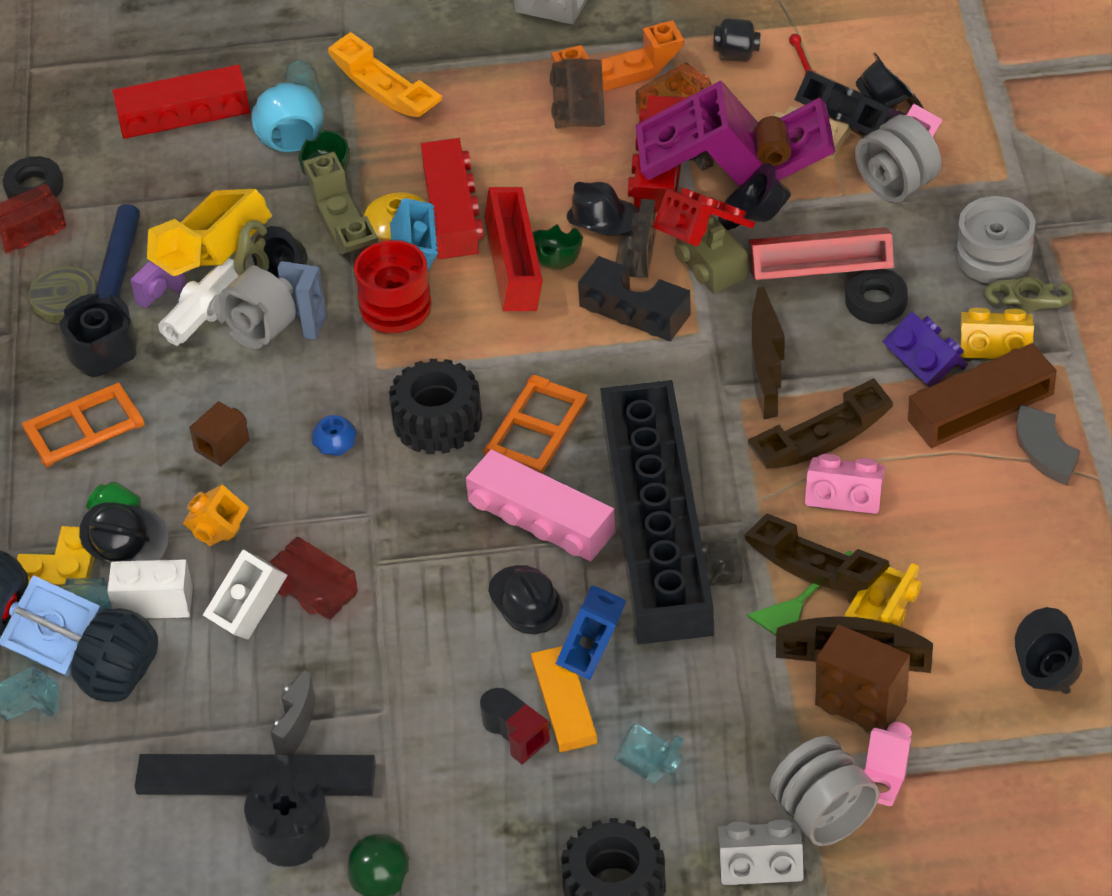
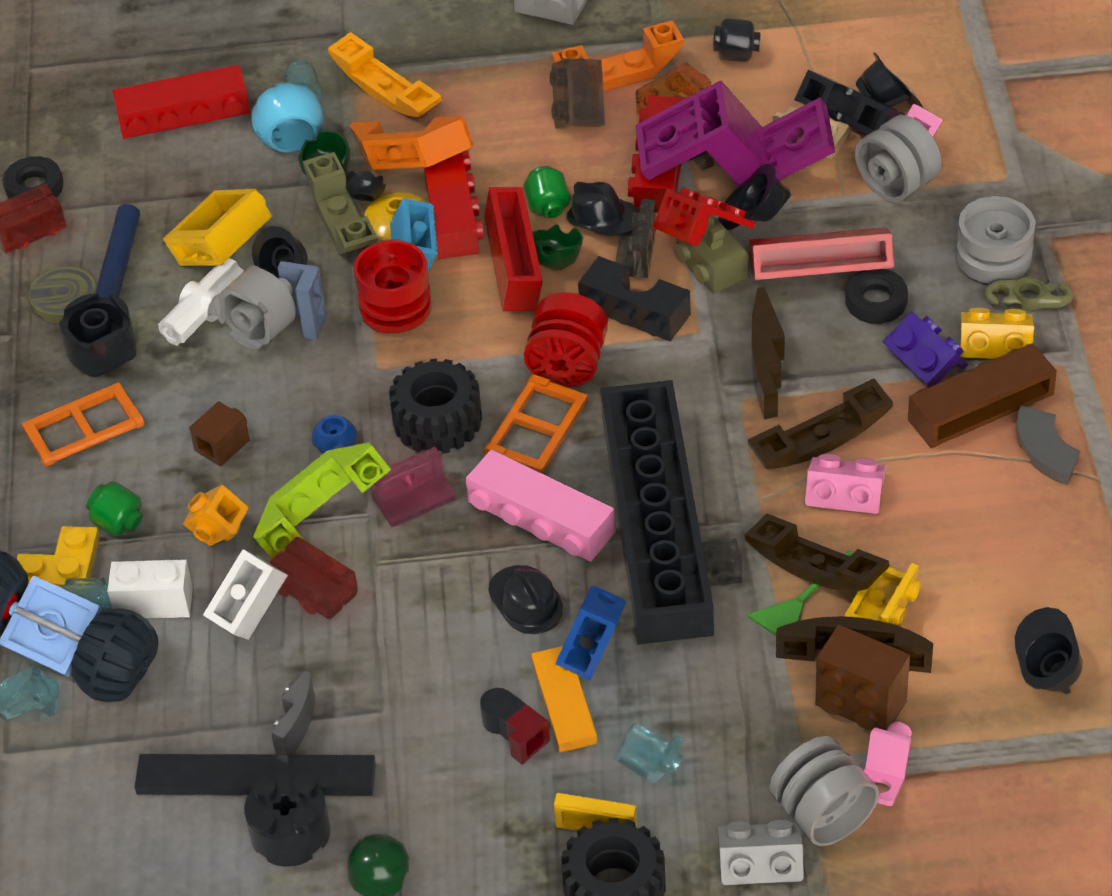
(123, 533): black piece -> none
(152, 282): medium lavender bracket -> none
(174, 247): yellow panel -> none
(247, 247): olive piece -> none
(312, 489): none -> lime slope
(364, 186): none -> black plate
(413, 488): none -> clear pink panel
(416, 149): none -> orange slope
(546, 192): none -> green head
(566, 339): none -> red wheel
(576, 811): none -> yellow tile
(772, 141): reddish brown brick -> none
(795, 41): red hinge -> none

